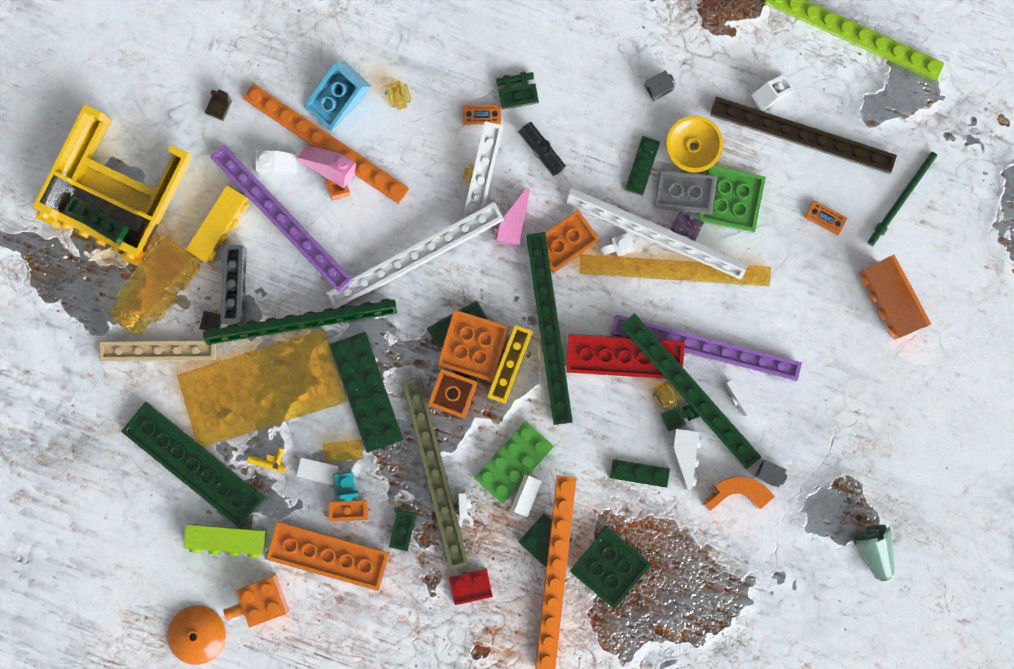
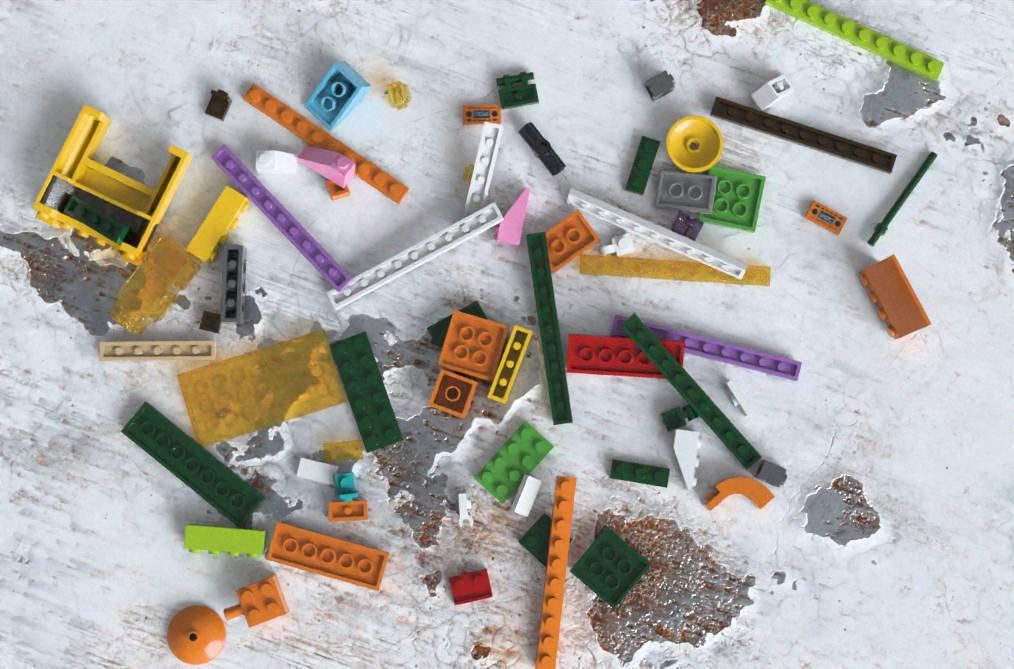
(270, 461): yellow hose -> none
(292, 322): dark green plate -> none
(402, 530): dark green plate -> none
(435, 473): olive plate -> none
(666, 395): clear yellow head -> none
(876, 550): sand green cone -> none

